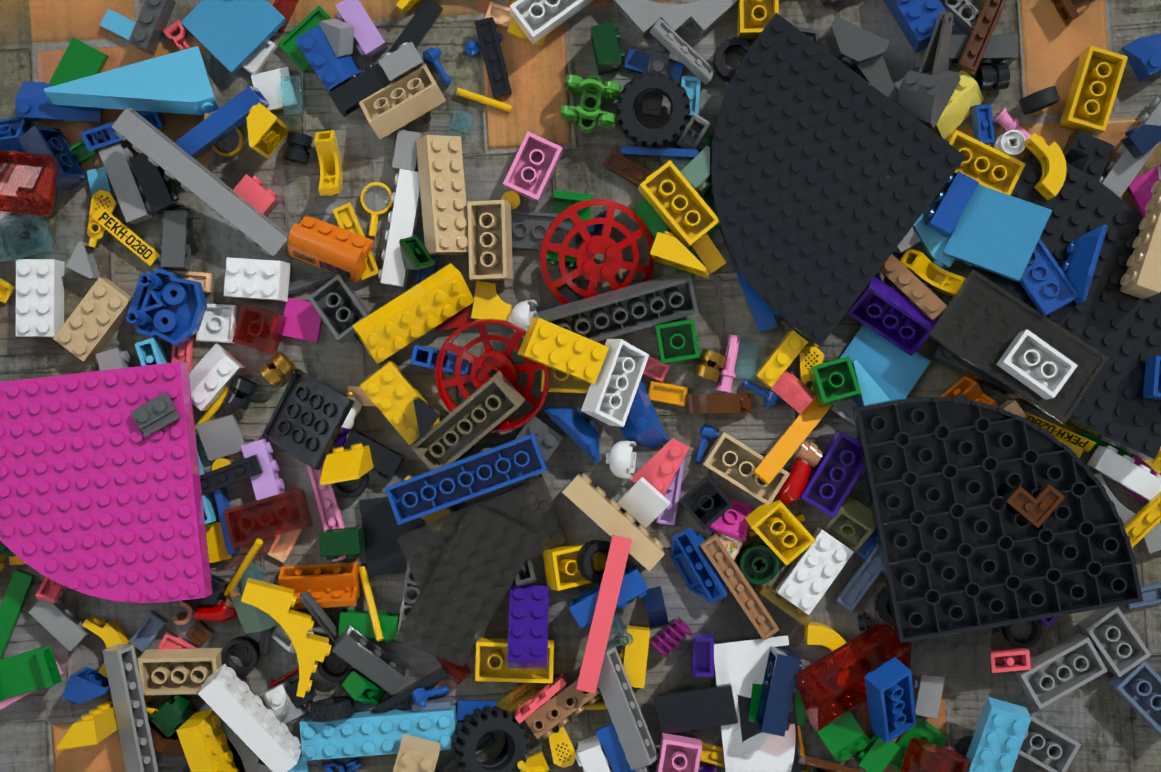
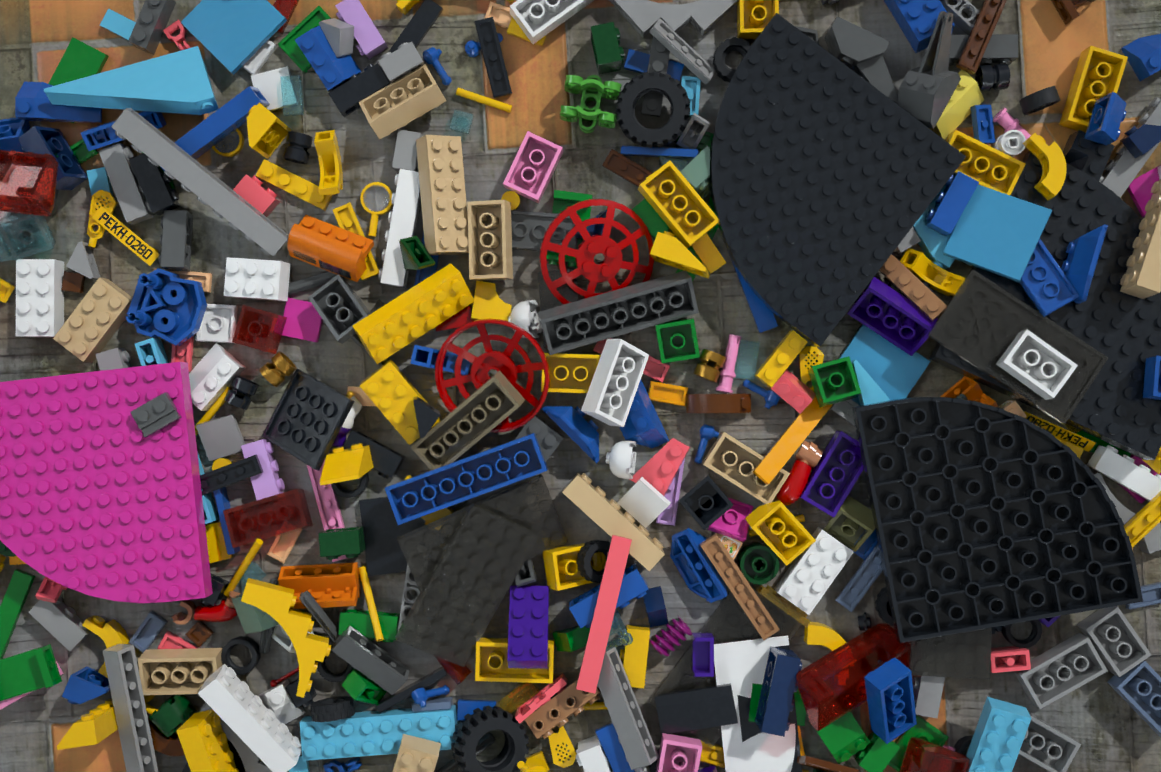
(73, 282): none -> reddish brown tile
(292, 184): none -> yellow plate
(563, 350): yellow brick -> none
(571, 638): none -> green slope
(1035, 509): reddish brown plate -> none
(1106, 119): none -> blue slope

